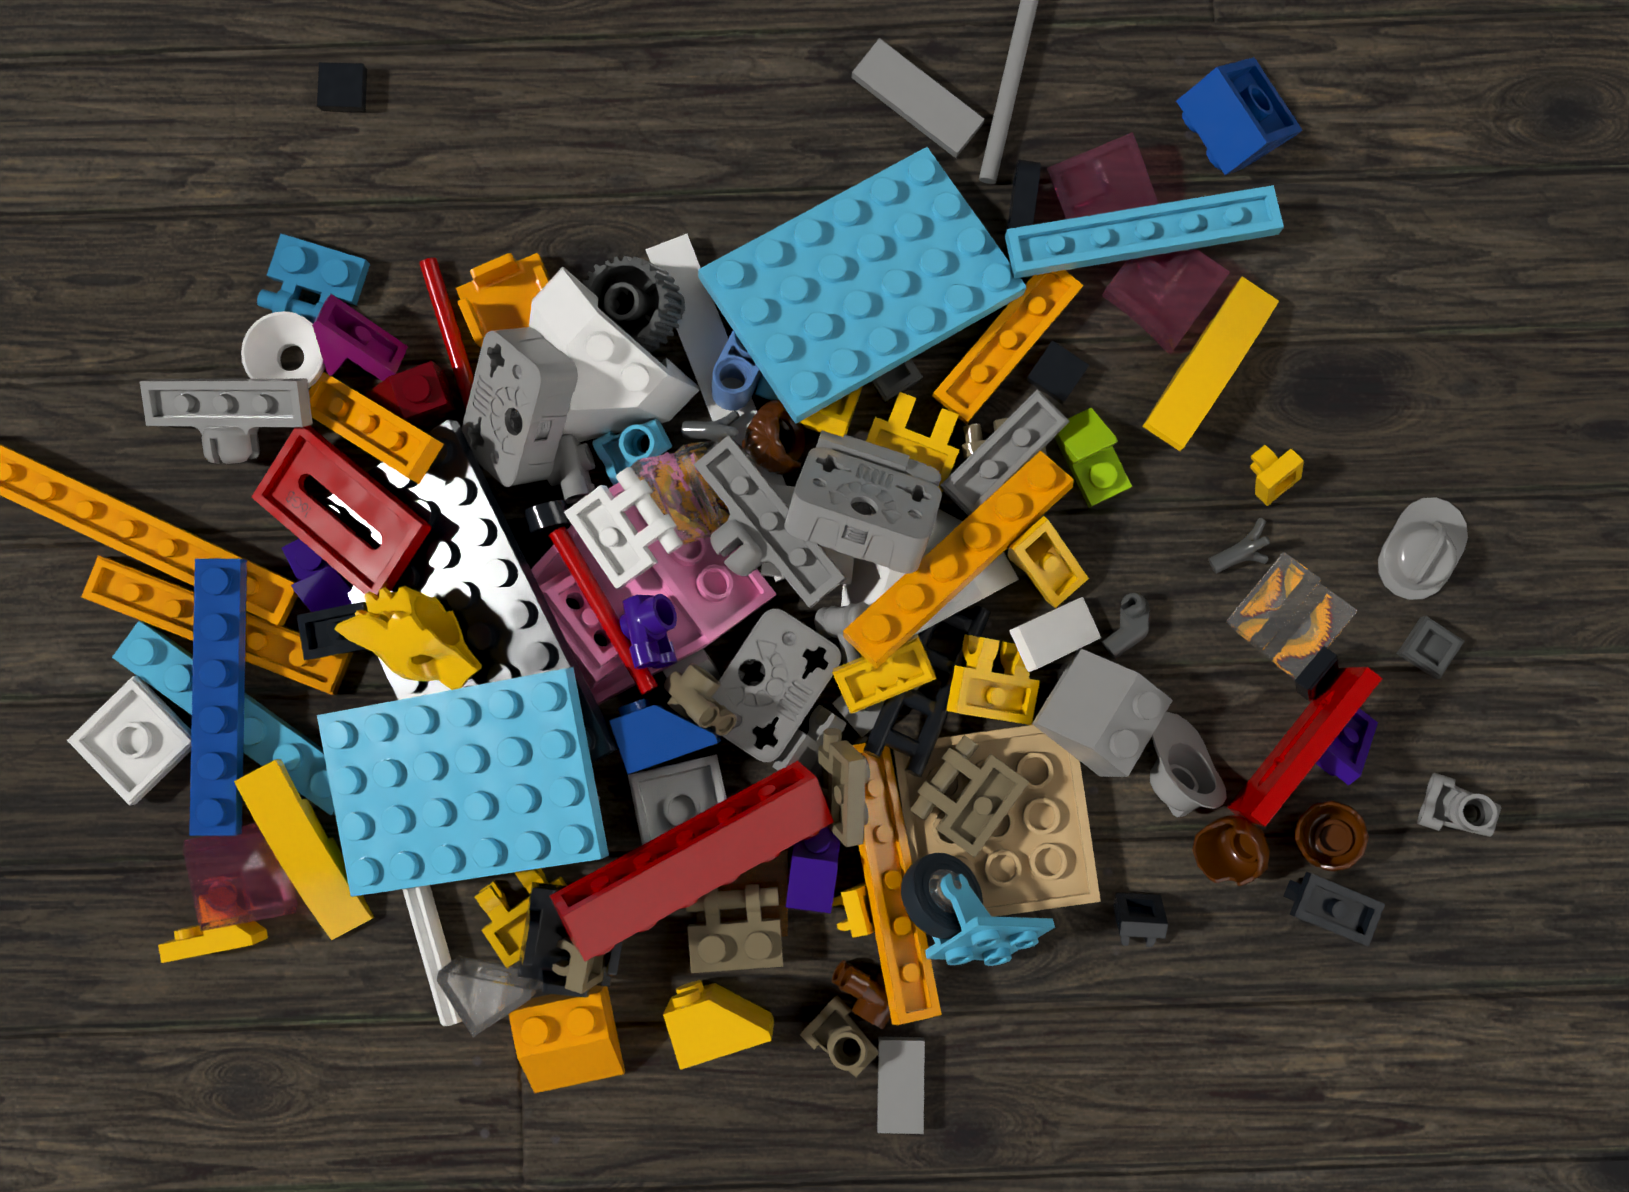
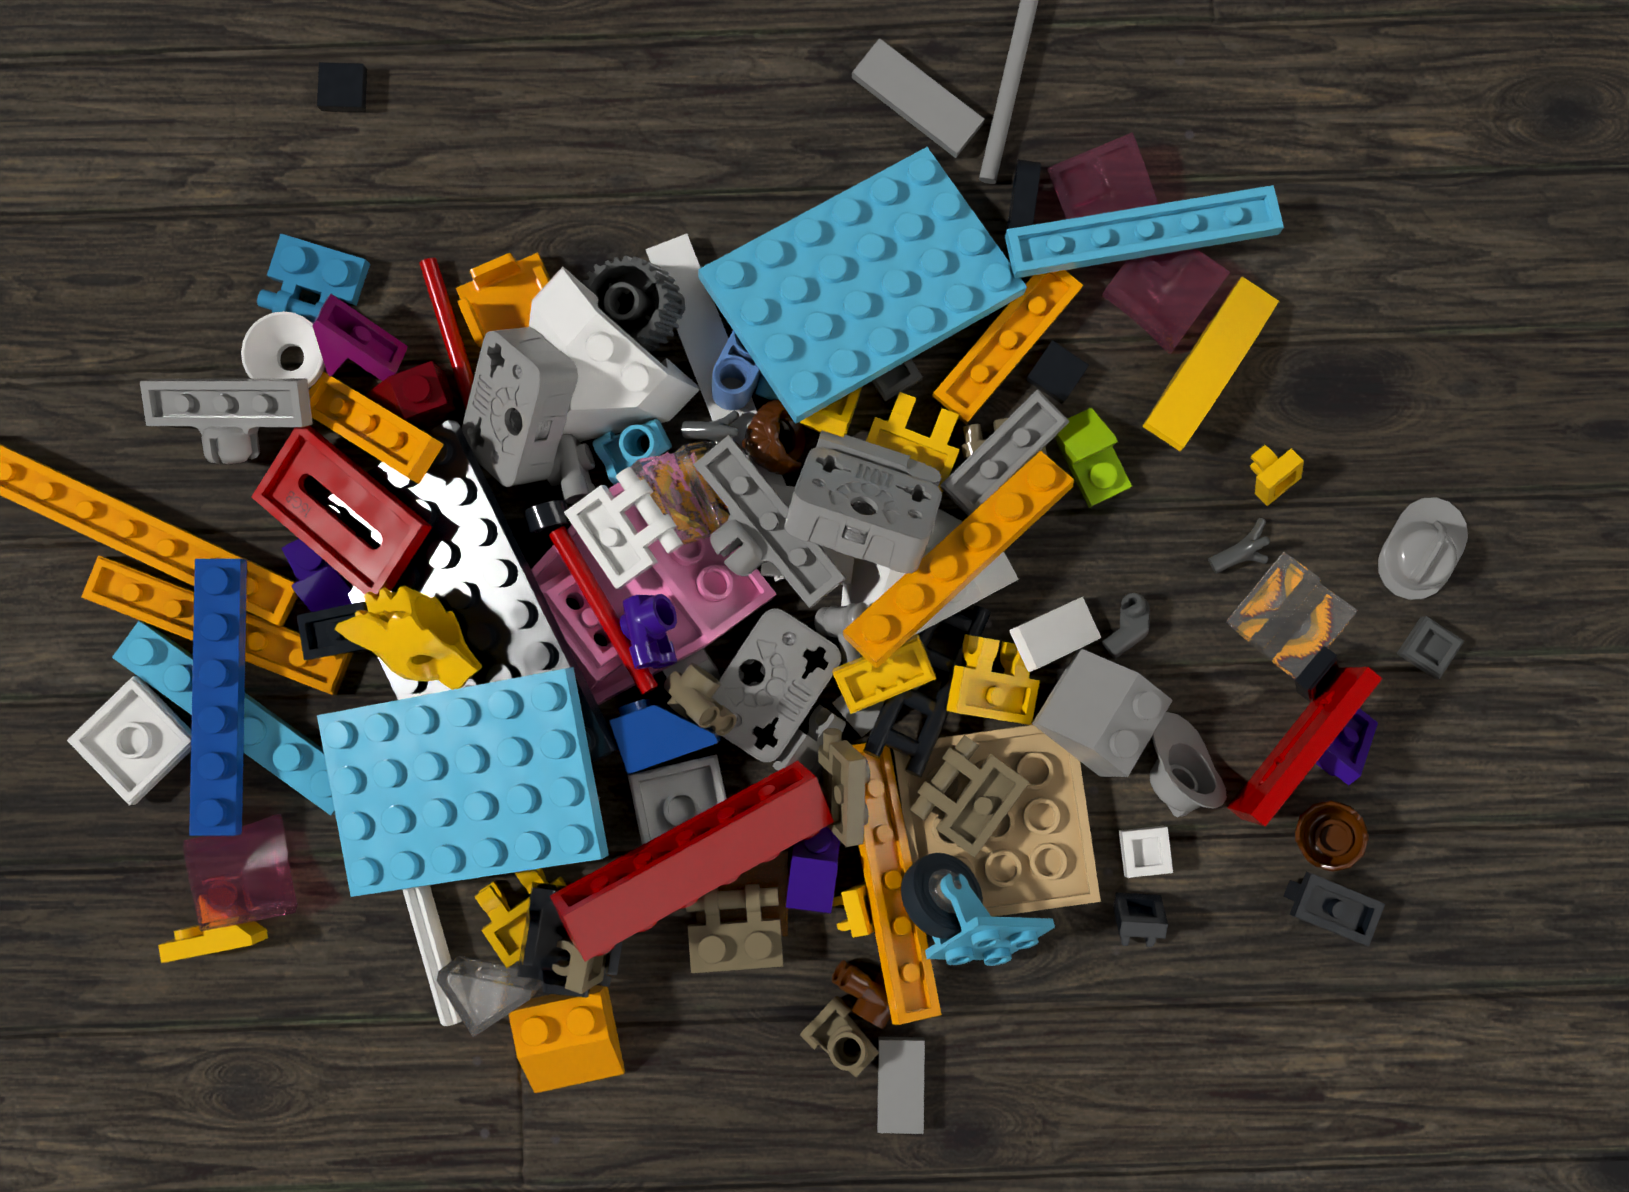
(303, 848): yellow slope -> none
(713, 1023): yellow slope -> none
(1047, 562): yellow slope -> none
(1145, 851): none -> white plate
(1231, 850): reddish brown hair -> none
(1237, 115): blue slope -> none
(1446, 803): light grey plate -> none

